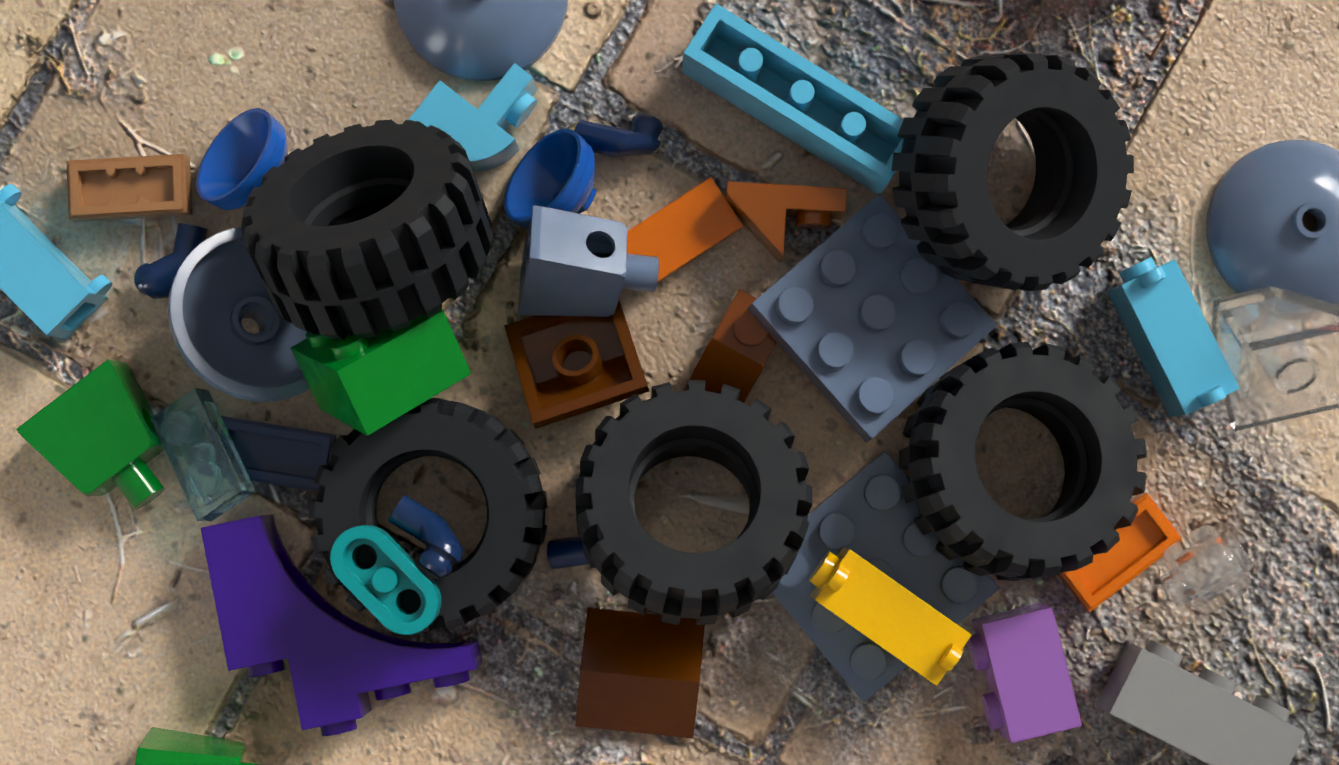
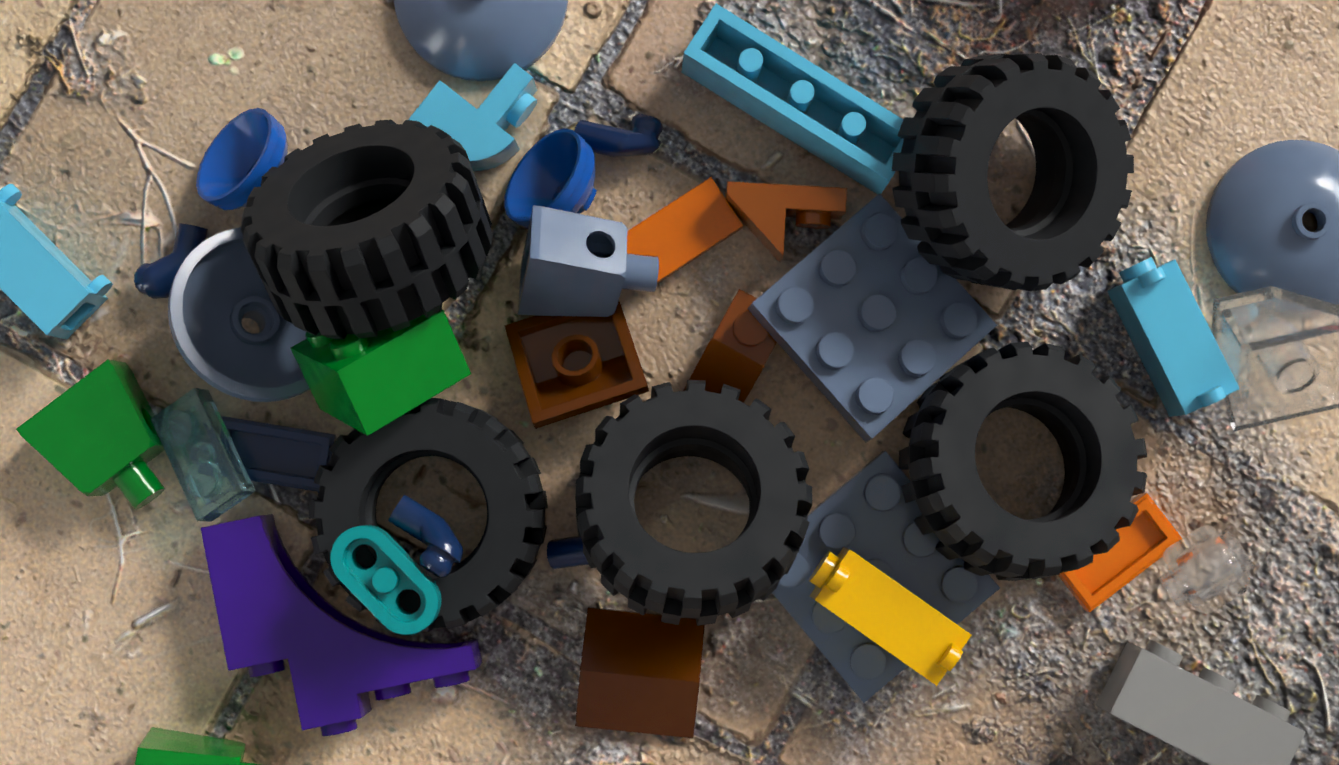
(129, 187): medium nougat plate -> none
(1024, 673): medium lavender brick -> none

